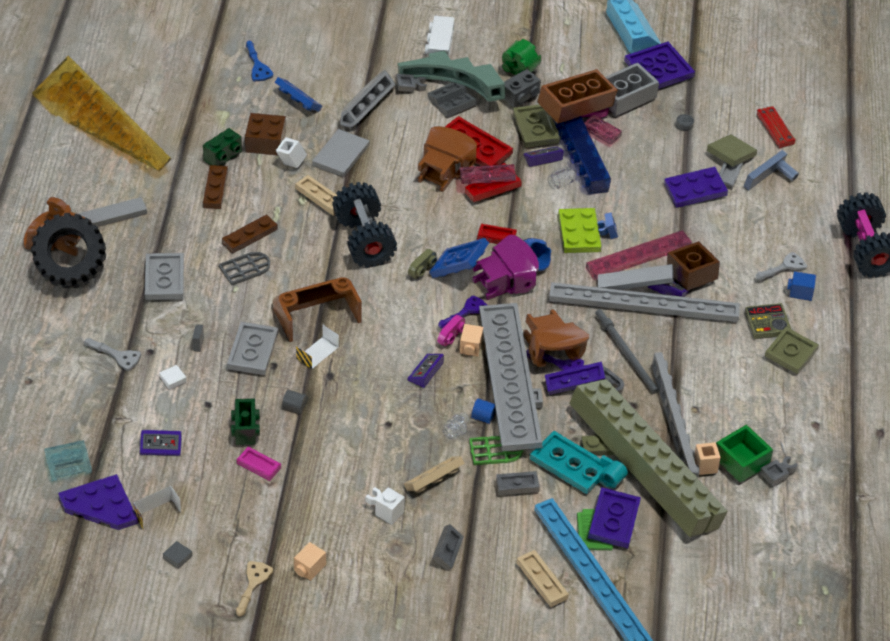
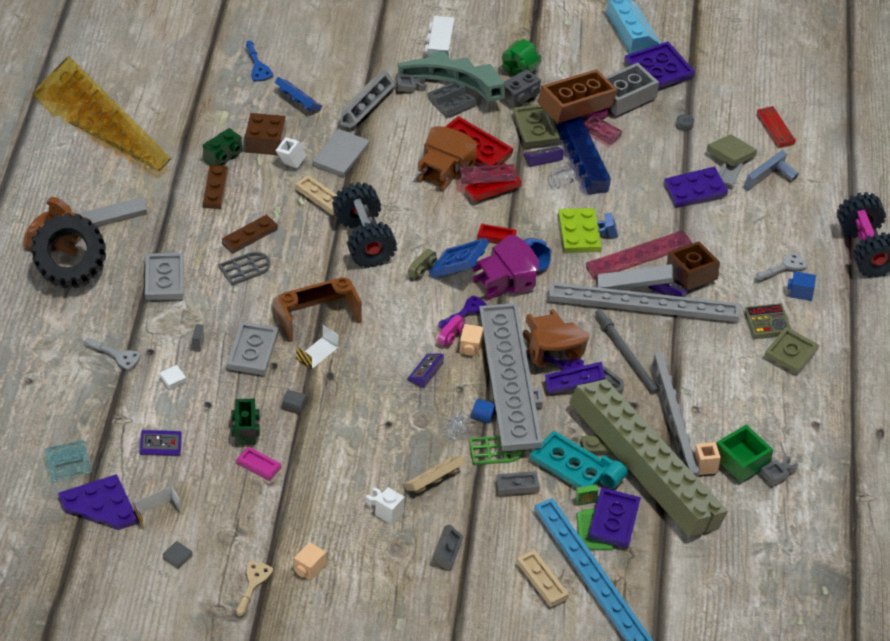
(586, 495): none -> bright green tile

